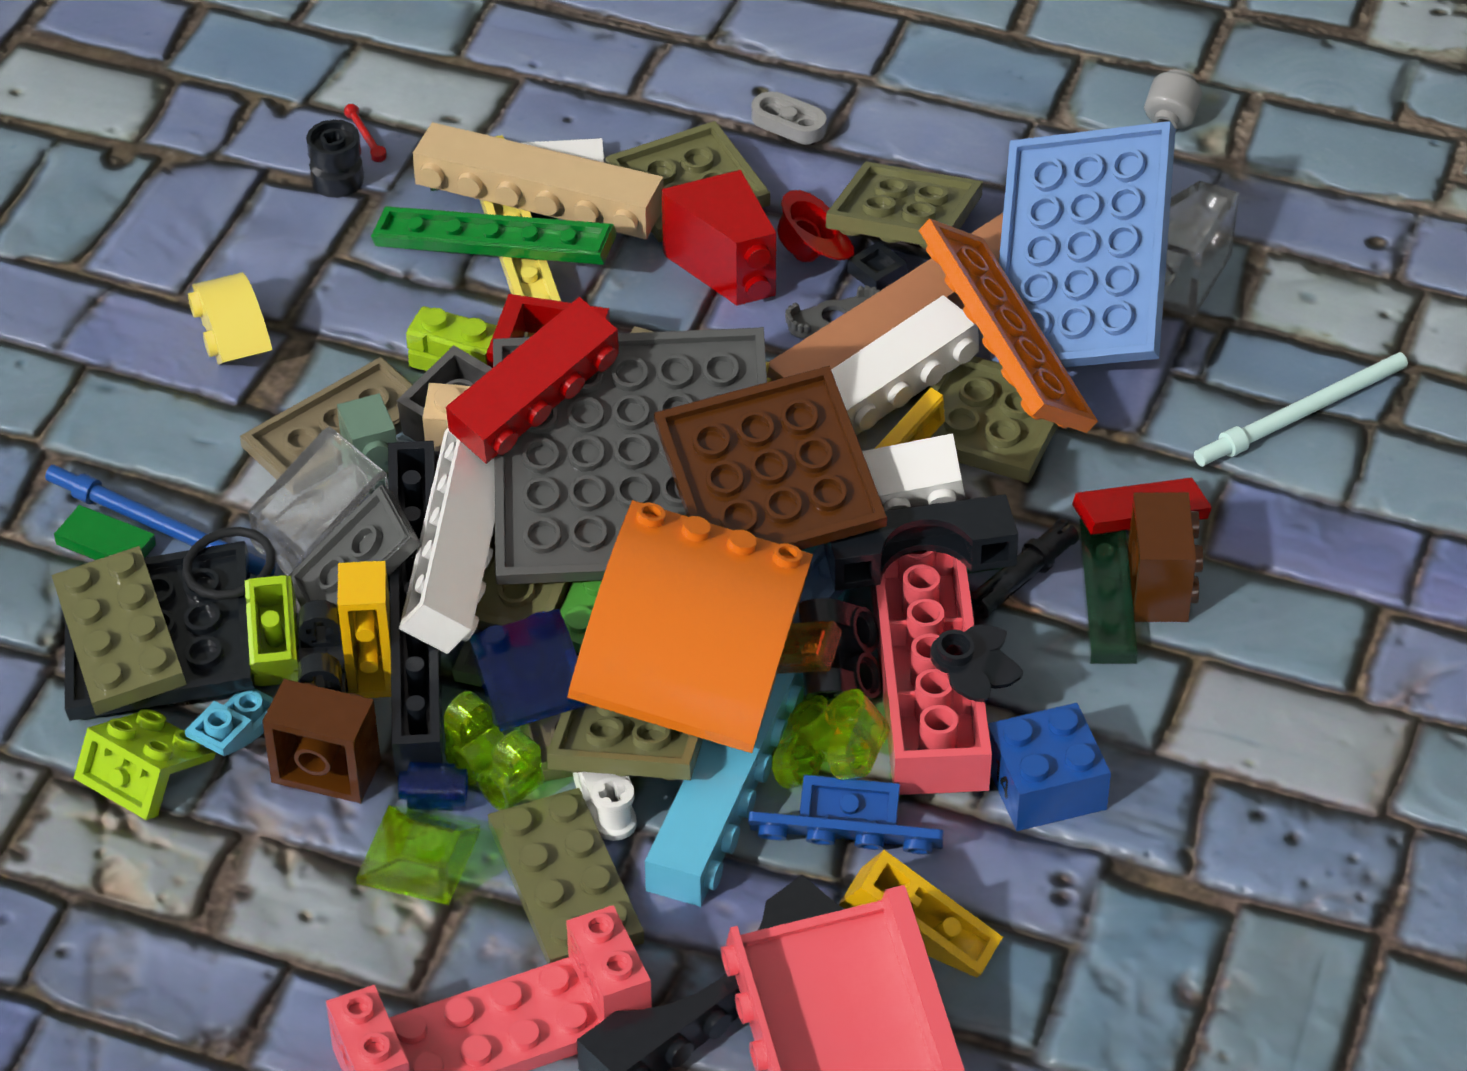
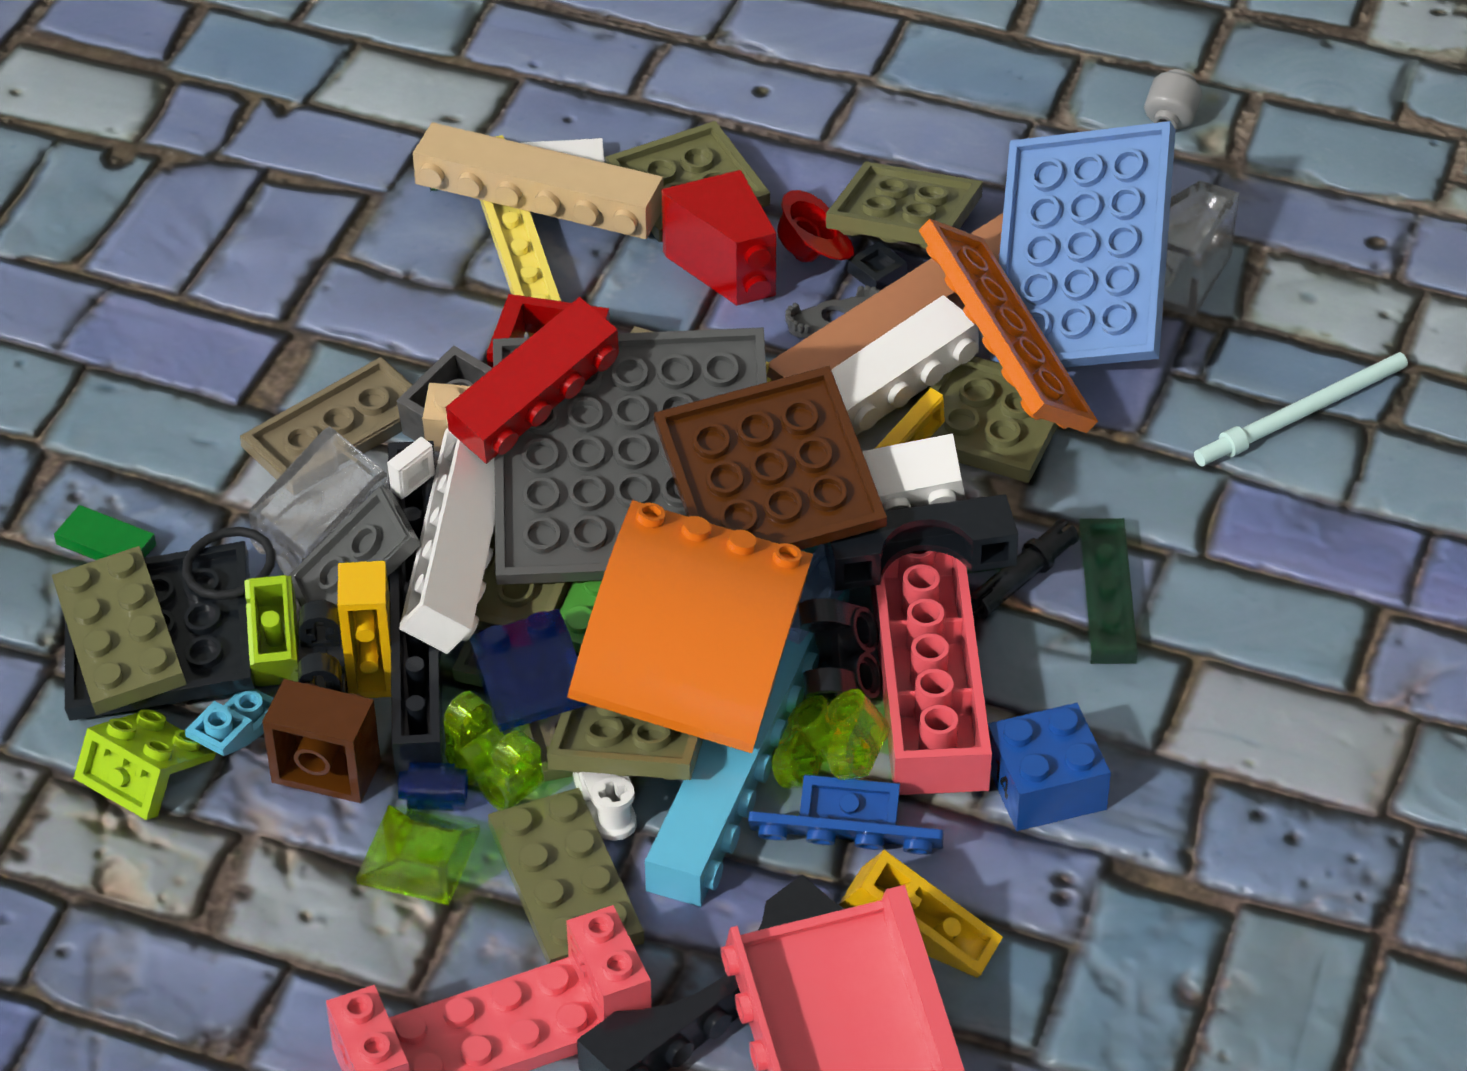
(91, 490): blue bar -> none
(230, 317): light yellow brick -> none
(335, 158): black wheel -> none
(368, 428): sand green brick -> none
(377, 152): red hinge -> none
(411, 468): none -> white tile
(437, 331): lime brick -> none
(494, 235): green tile -> none
(789, 117): light grey plate -> none
(810, 647): clear orange plate -> none
(975, 661): black plate -> none
(1112, 507): red tile -> none
(1164, 556): reddish brown brick -> none

